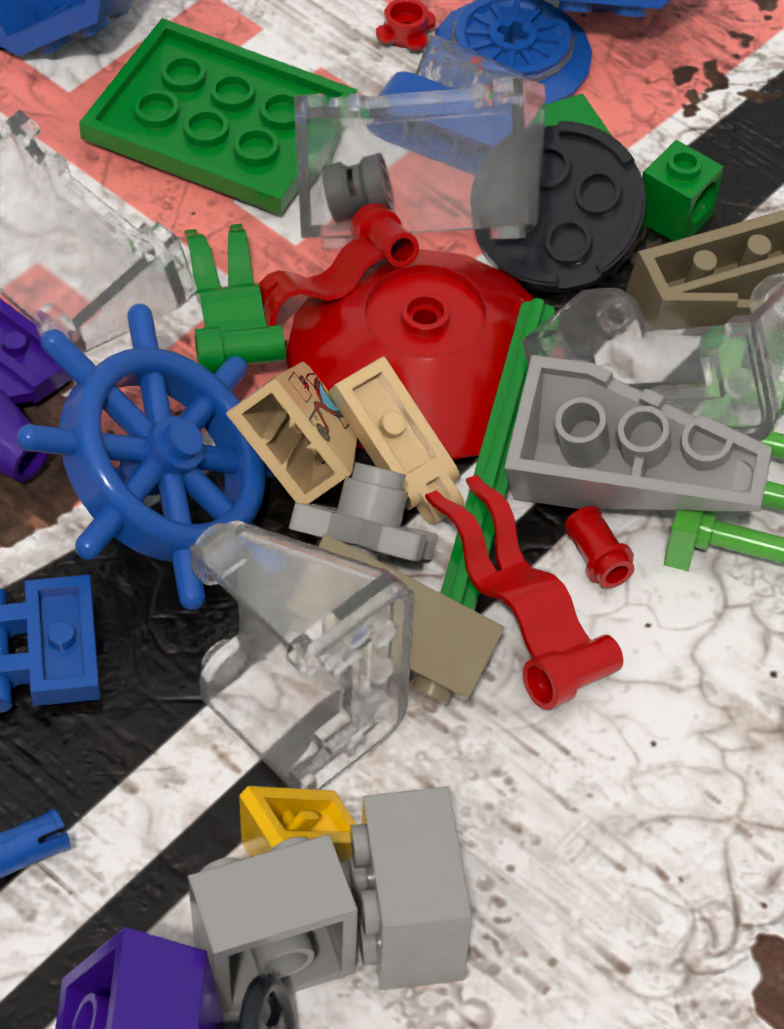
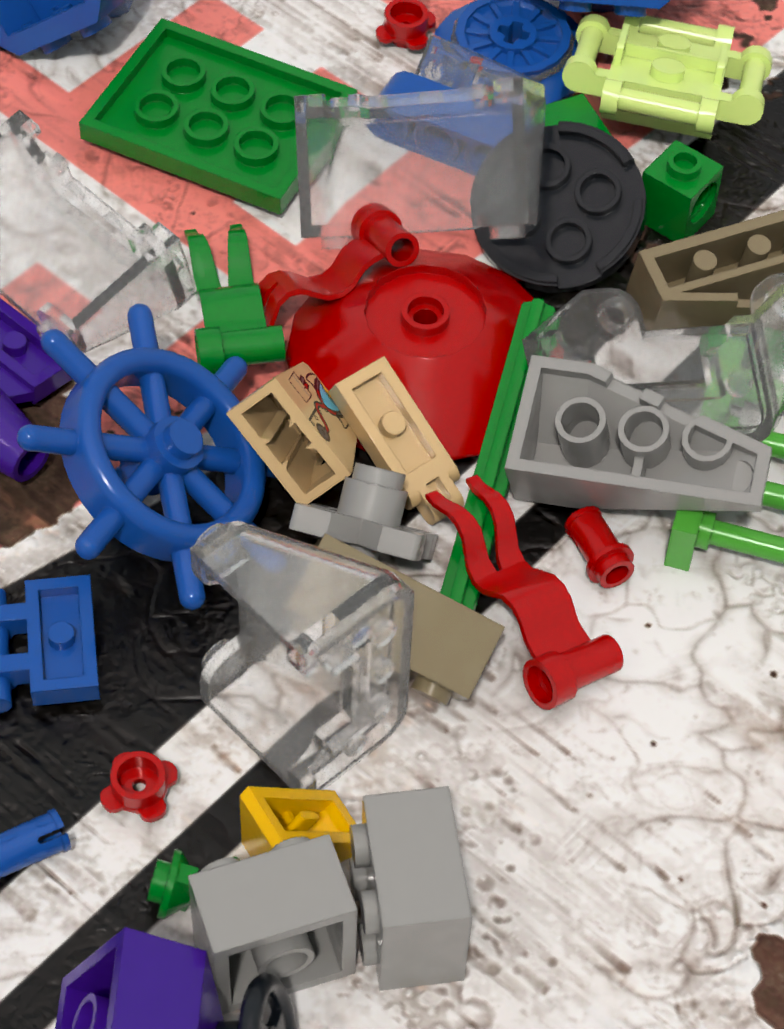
(136, 768): none -> red plate
(170, 884): none -> green plate
(356, 186): dark grey wheel -> none
(668, 74): none -> yellowish green brick

